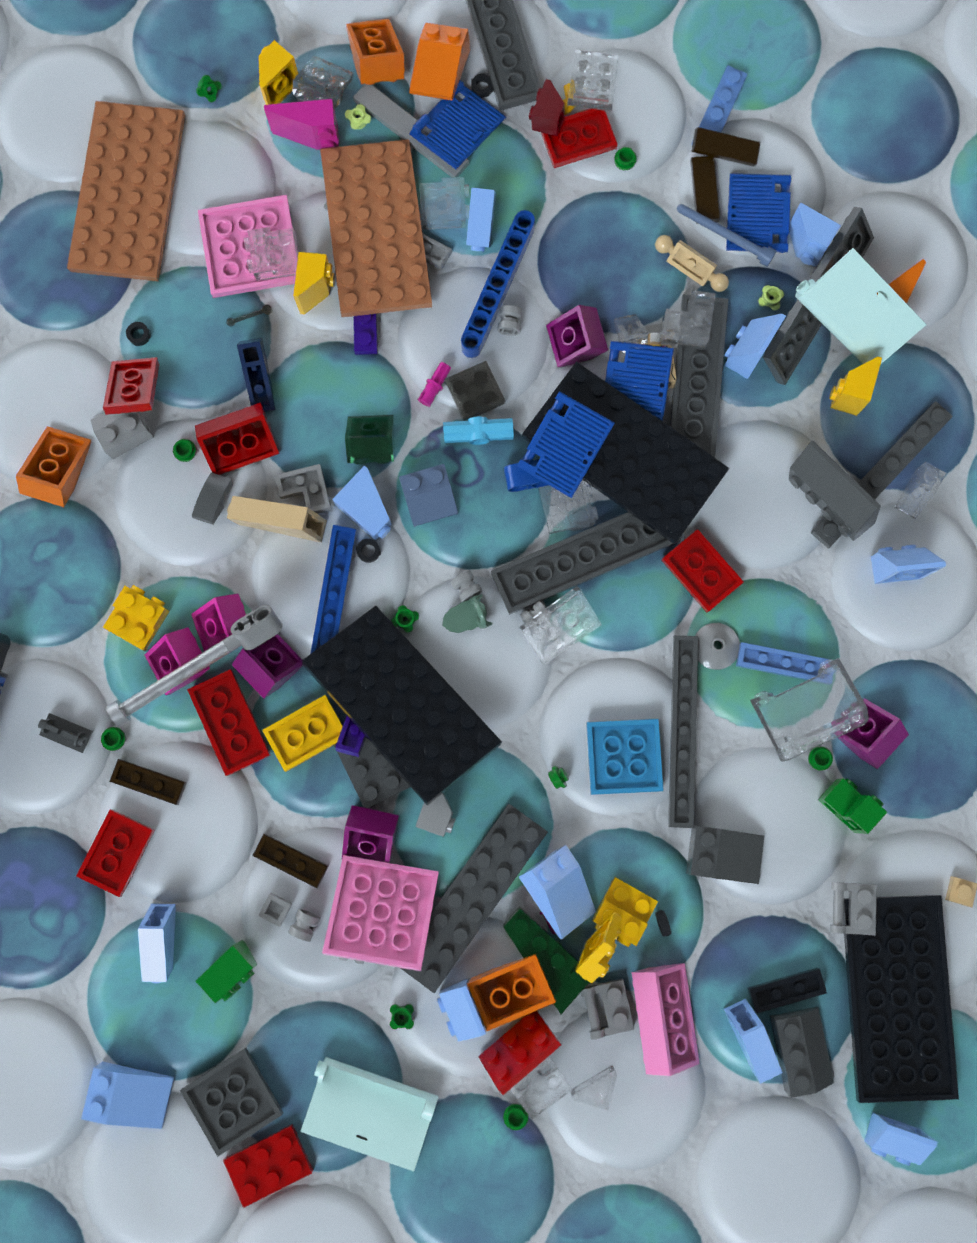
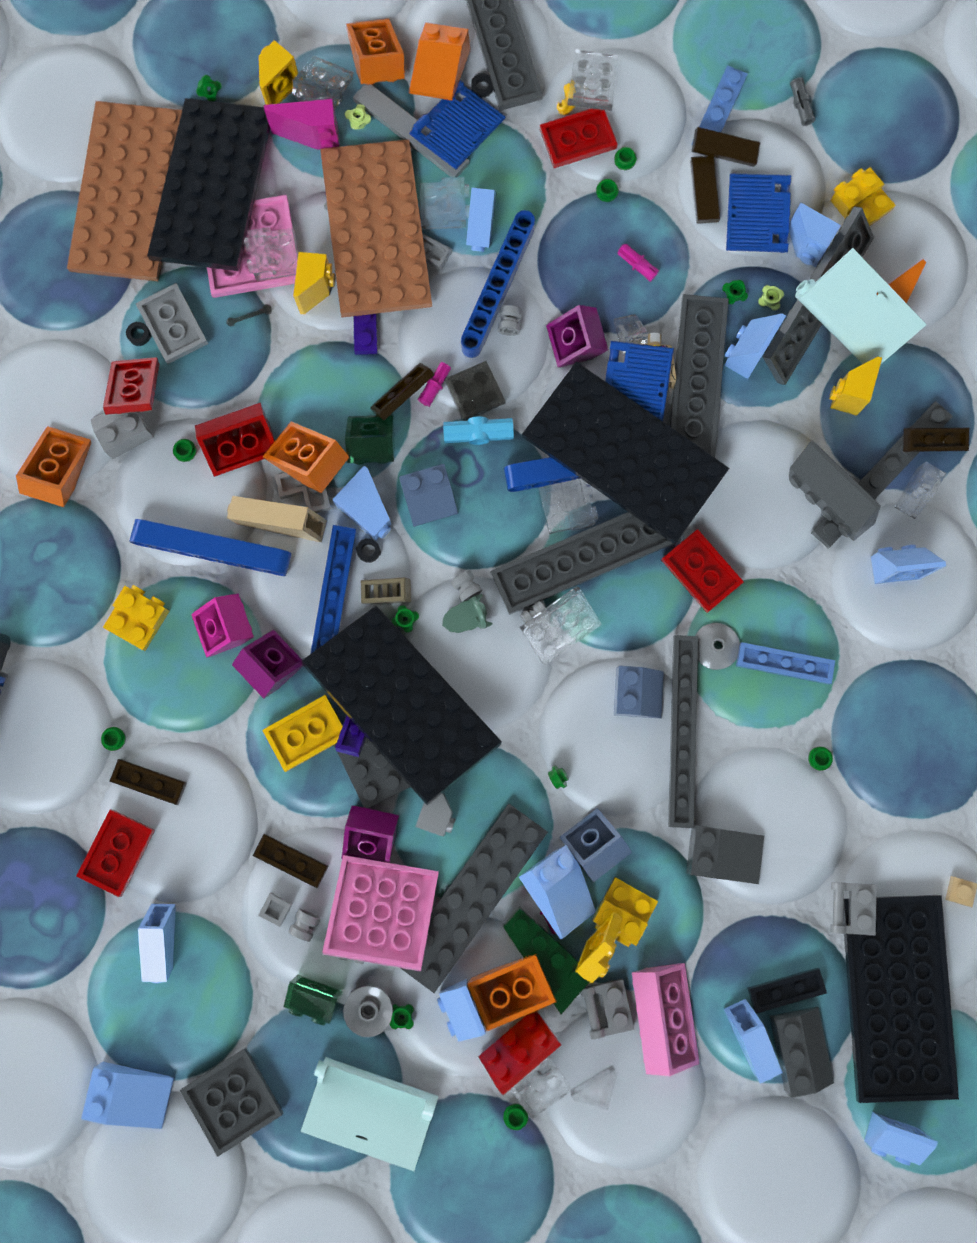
(64, 732): dark grey hinge -> none
(171, 323): none -> light grey plate
(171, 653): dark pink slope -> none
(210, 185): none -> black plate
(210, 547): none -> blue beam
(211, 497): dark grey slope -> none
(225, 974): green slope -> none
(229, 722): red plate -> none
(246, 632): piece -> none
(256, 373): dark blue slope -> none
(268, 1165): red plate -> none
(307, 456): none -> orange slope
(312, 999): none -> clear green slope
(368, 1024): none -> light grey dish
(395, 582): none -> dark tan slope
(402, 391): none -> dark brown tile
(548, 111): dark red slope -> none
(566, 444): blue window -> none
(595, 844): none -> sand blue slope
(607, 190): none -> green plate
(624, 756): dark azure plate -> none
(638, 262): none -> dark pink axle
(638, 692): none -> sand blue slope
(663, 923): black piece -> none
(691, 263): tan plate -> none
(692, 326): clear brick -> none
(737, 285): none -> green plate
(763, 254): sand blue piece -> none
(802, 101): none -> dark grey pin
(811, 711): clear windscreen -> none
(855, 810): green brick -> none
(863, 192): none -> yellow plate
(877, 737): magenta slope -> none
(935, 439): none -> dark brown tile

